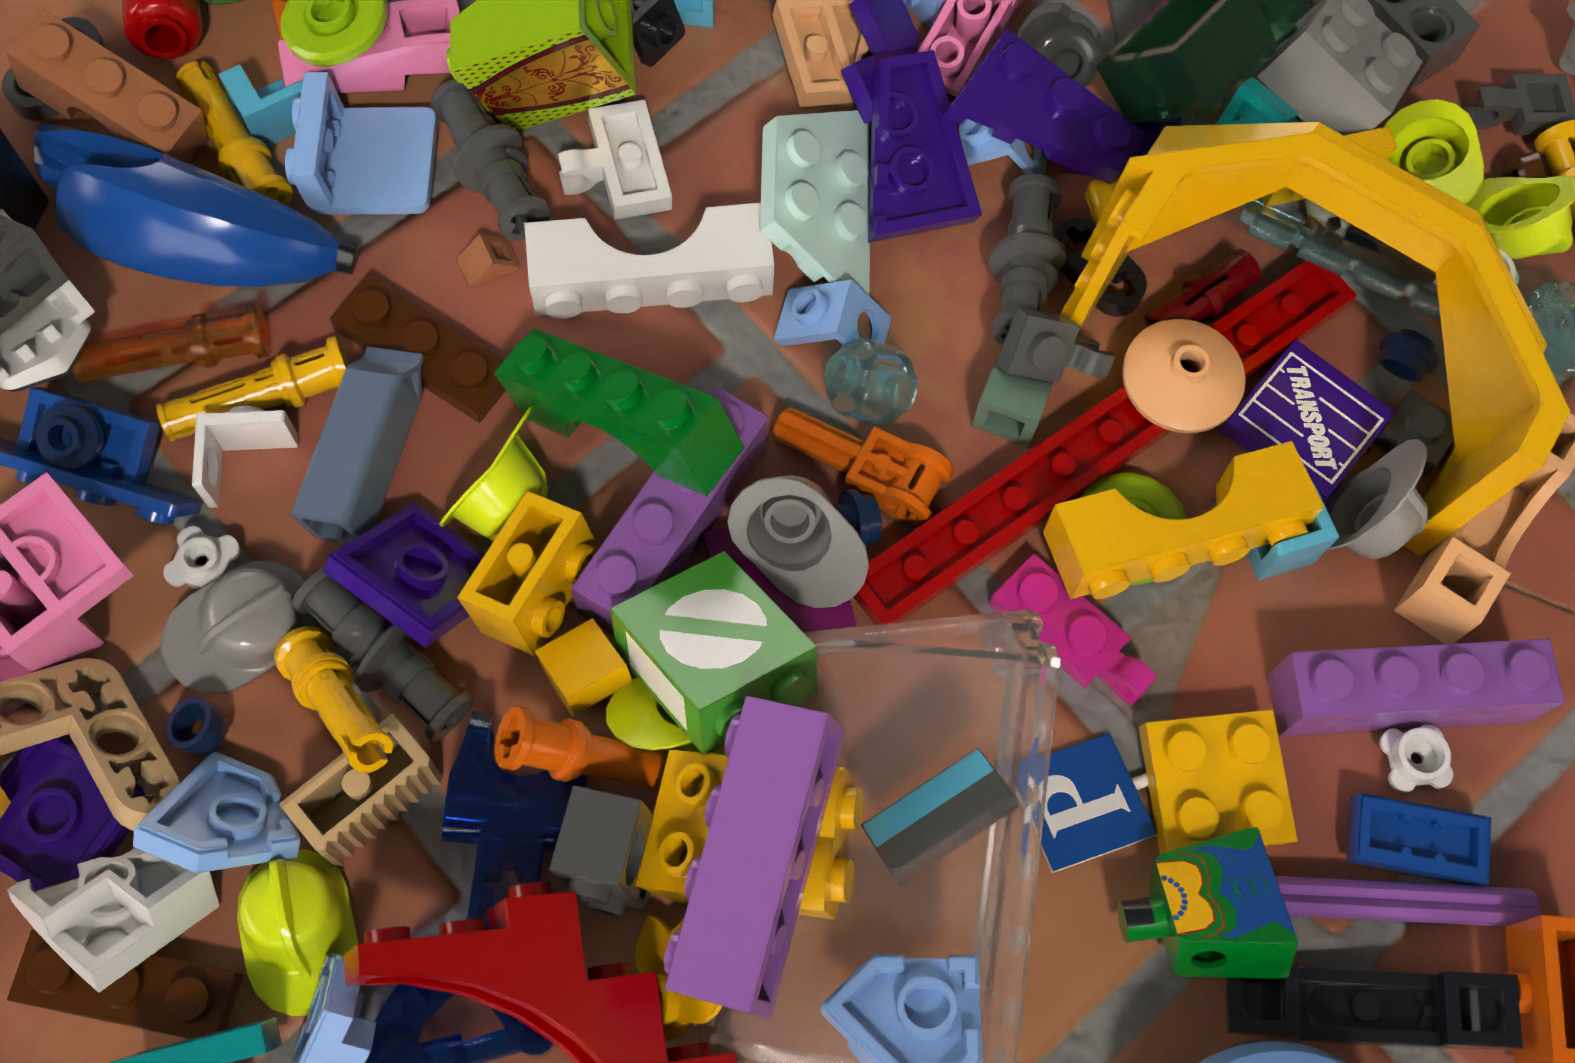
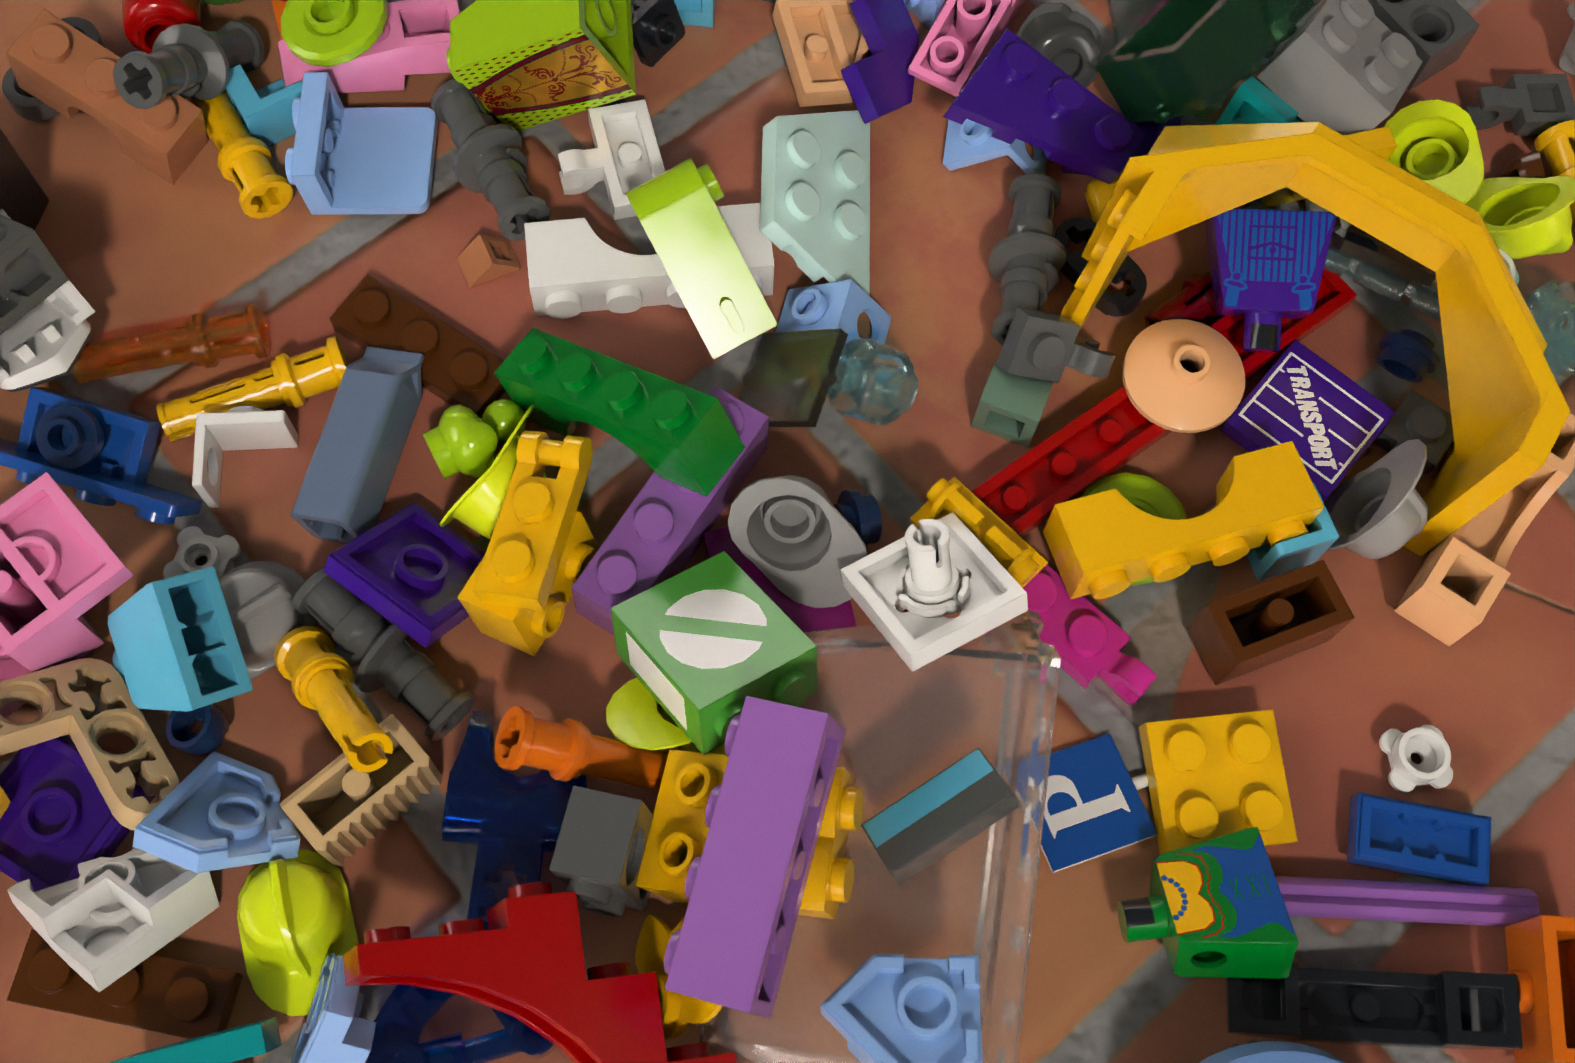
(177, 217): blue piece -> none
(178, 644): none -> medium azure torso
(188, 63): none -> dark grey piece
(468, 442): none -> lime animal
(534, 521): none -> yellow plate
(583, 667): yellow brick -> none
(702, 256): none -> door
(793, 375): none -> clear smoke piece
(893, 470): orange connector -> none
(916, 153): dark purple wing -> none
(925, 578): none -> white plate
(998, 538): none -> yellow hinge
(1267, 268): none -> torso
(1269, 622): none -> reddish brown brick
(1414, 687): medium lavender brick -> none

